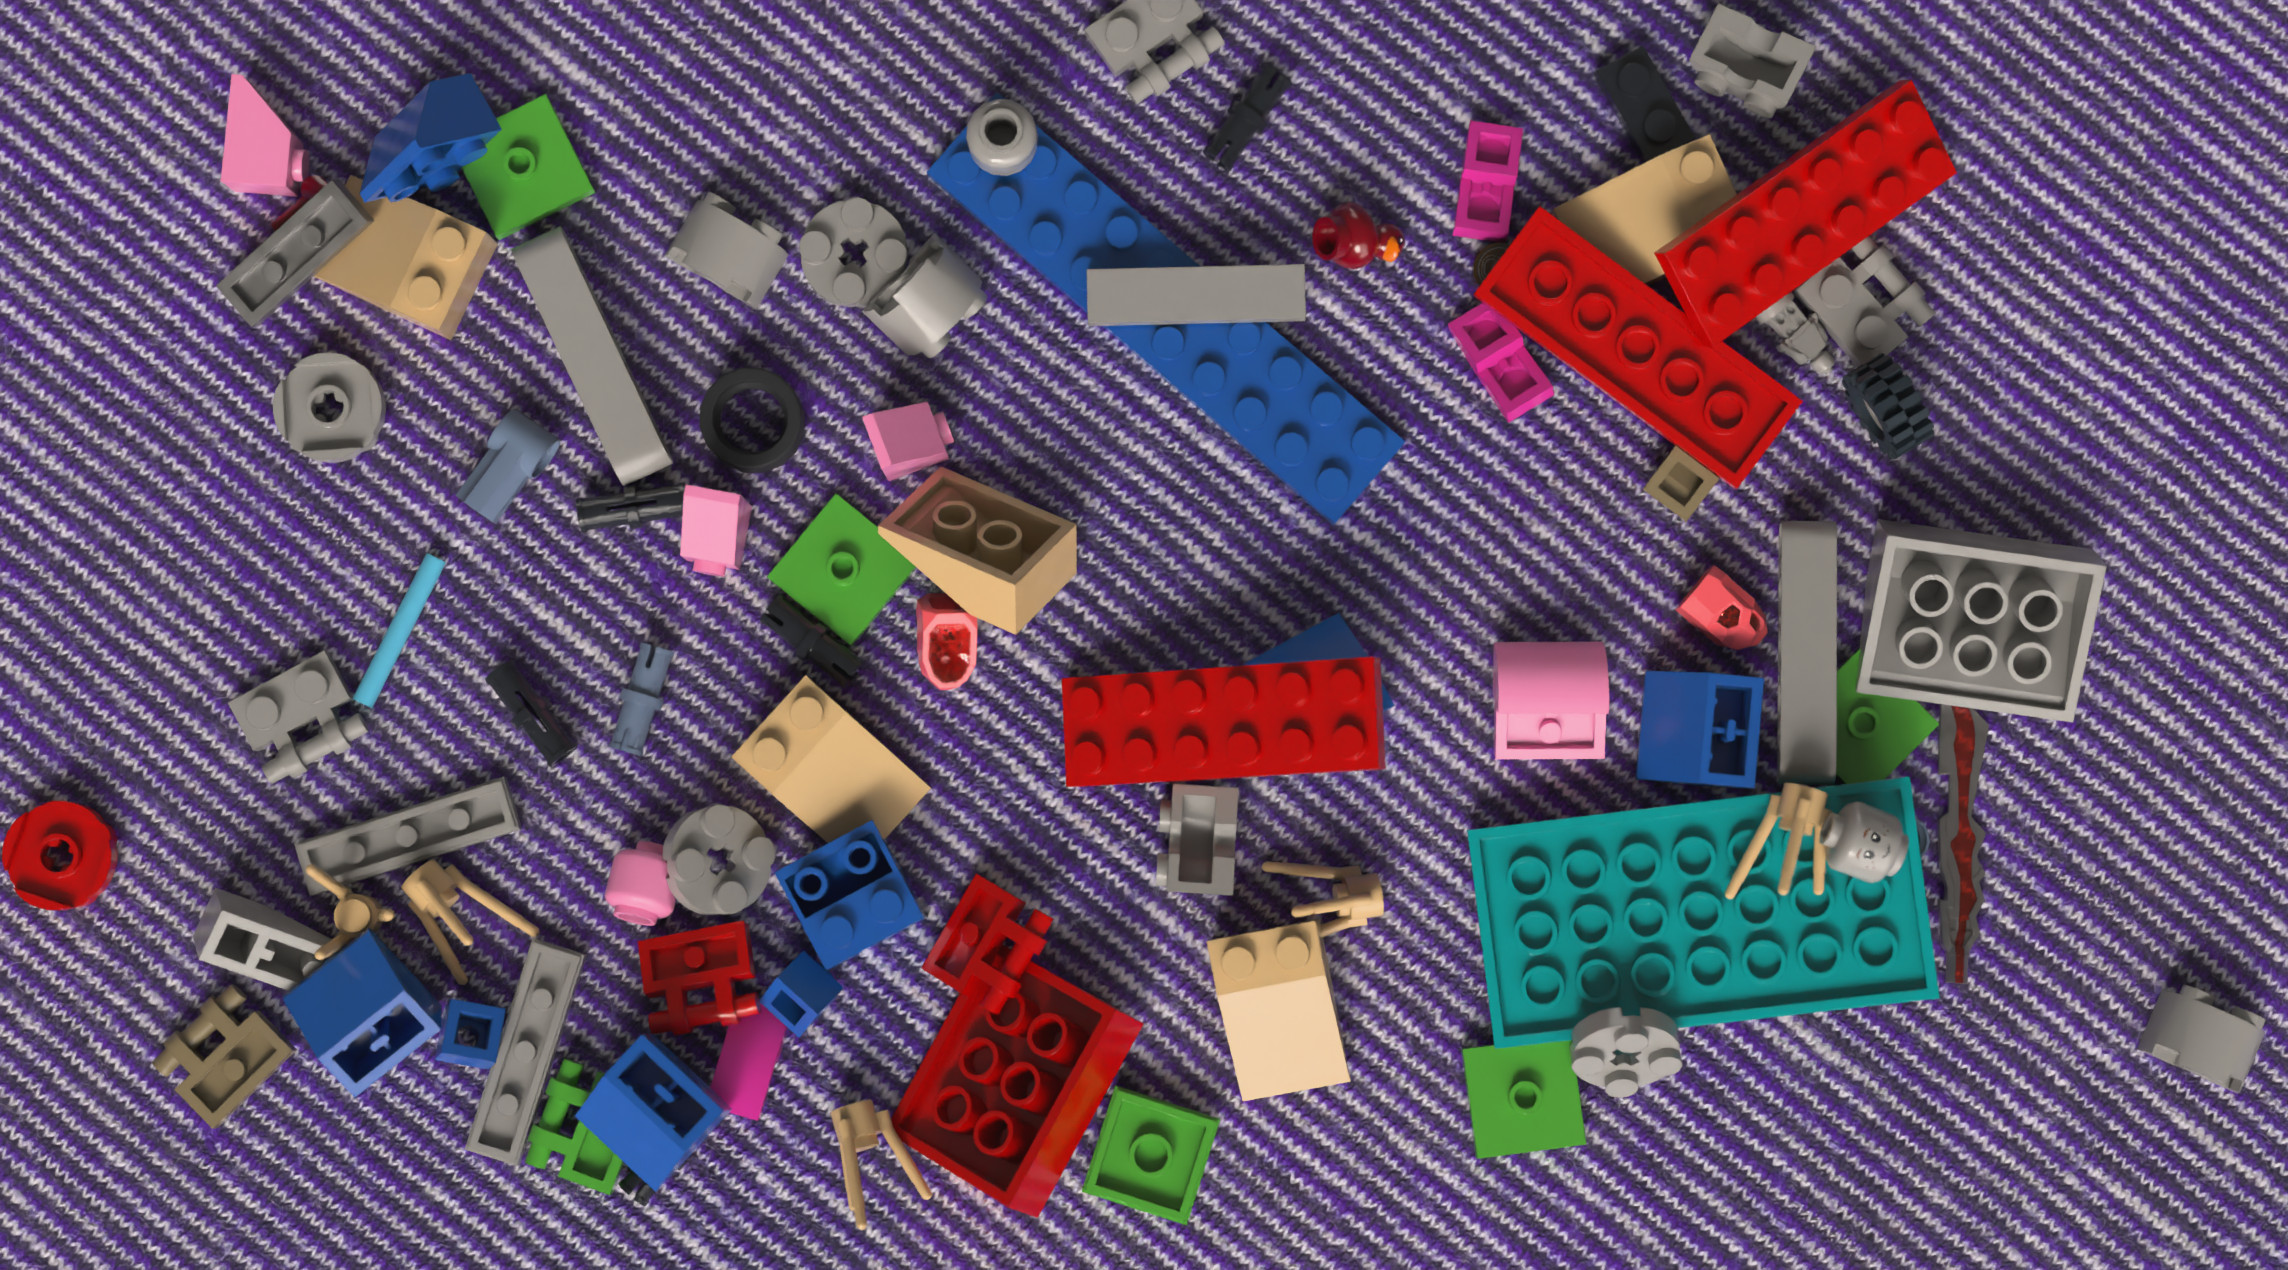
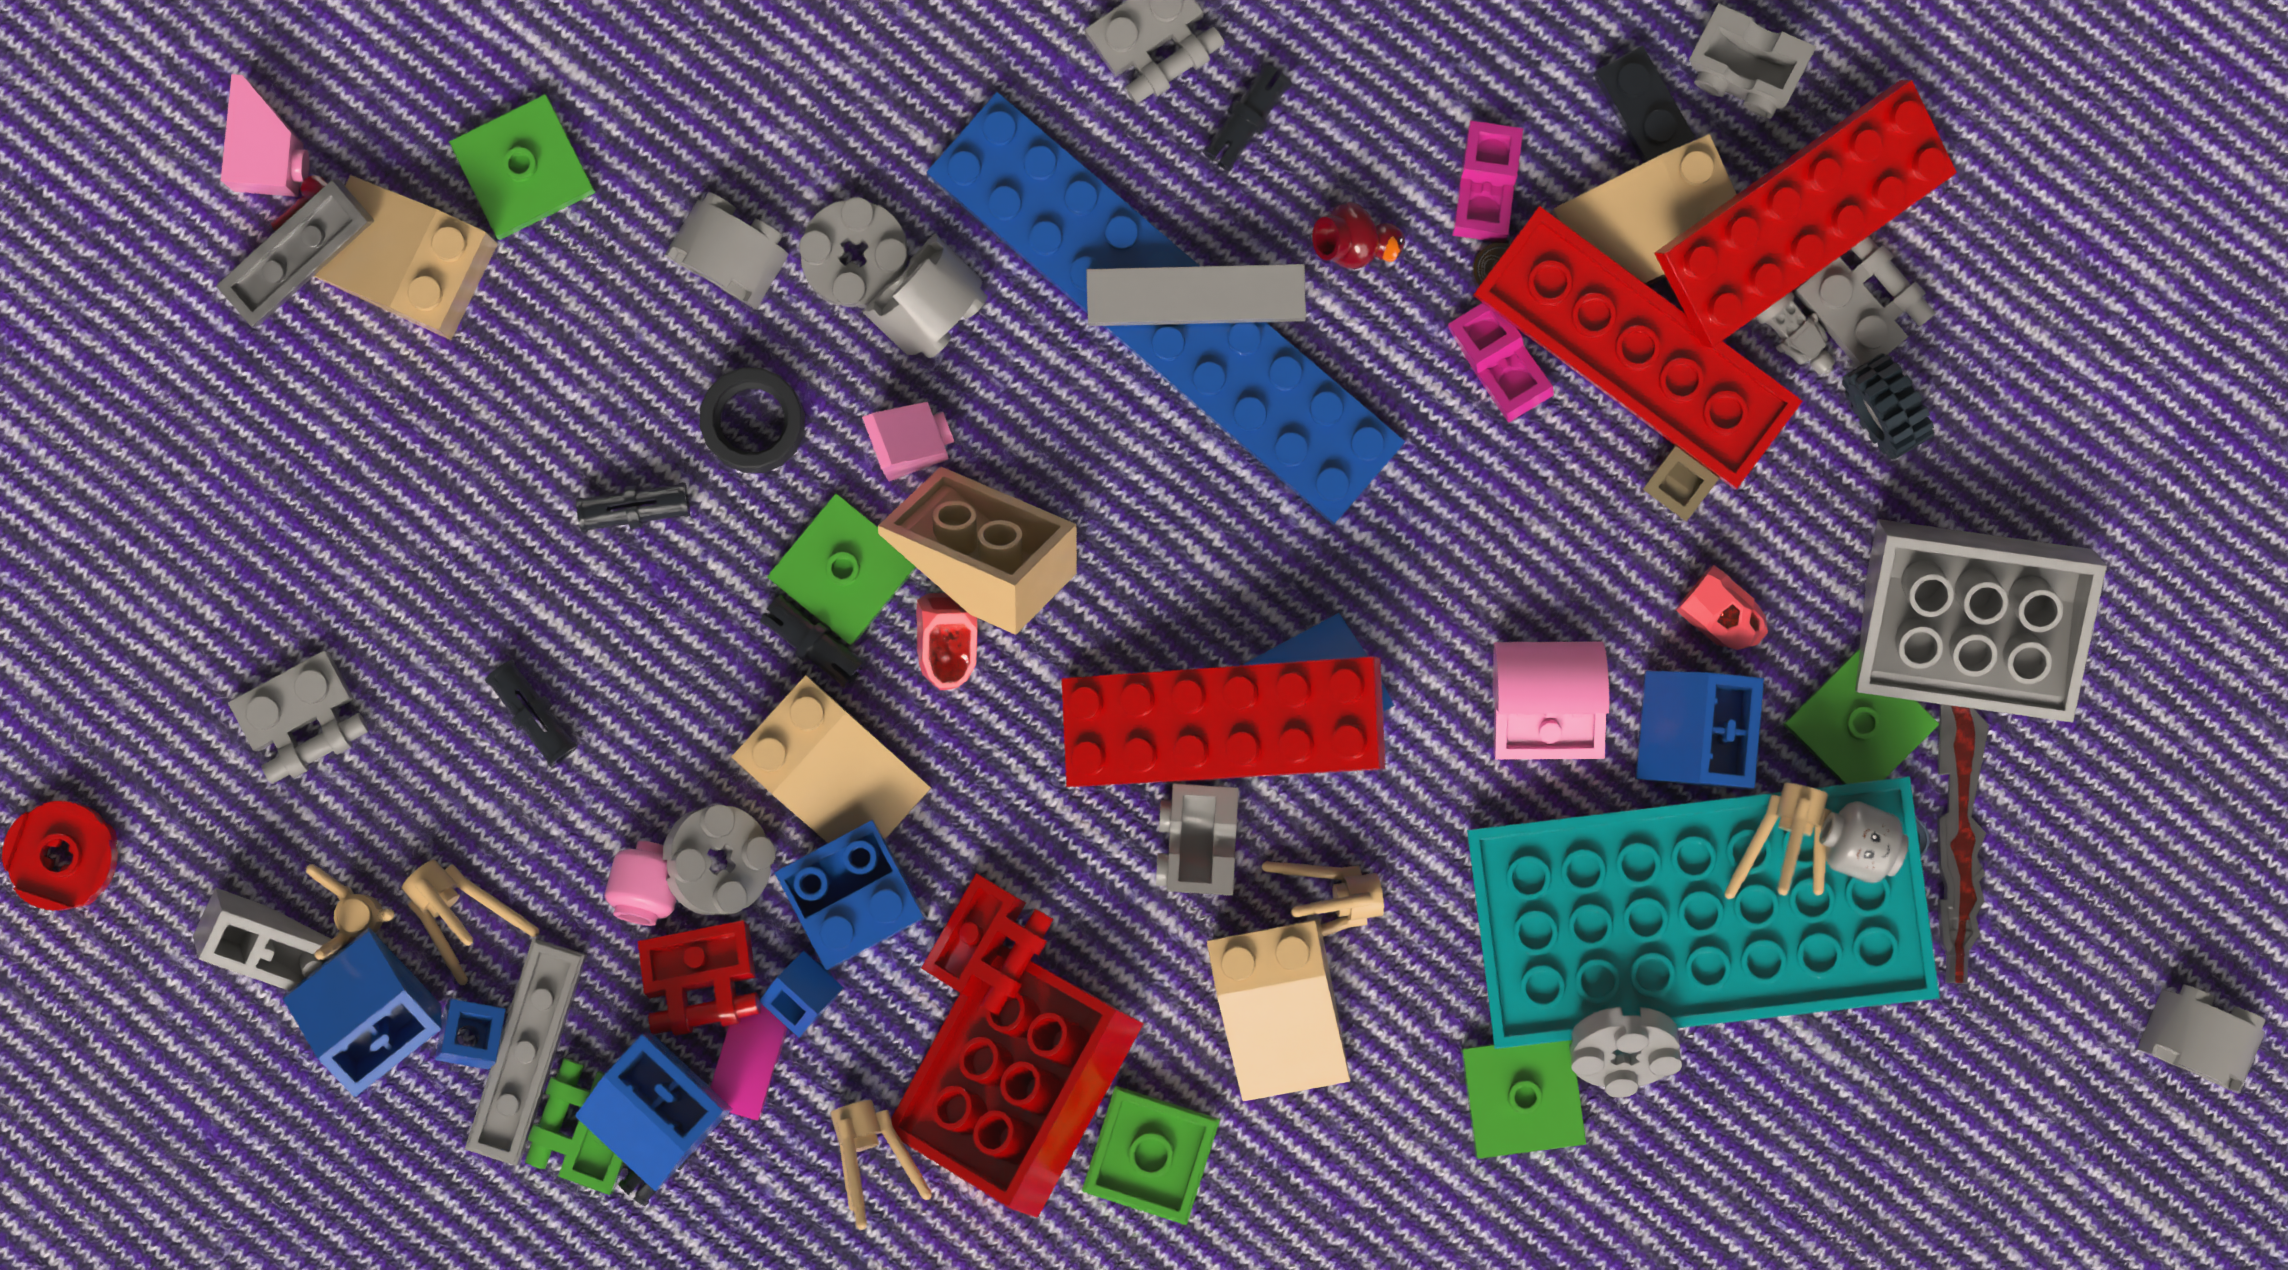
(235, 1067): dark tan plate -> none
(307, 386): light grey plate -> none
(399, 630): medium azure bar -> none
(411, 834): light grey tile -> none
(430, 140): blue slope -> none
(516, 452): sand blue piece -> none
(592, 356): light grey beam -> none
(641, 699): sand blue pin -> none
(714, 529): bright pink slope -> none
(1002, 137): light grey head -> none
(1807, 653): light grey beam -> none

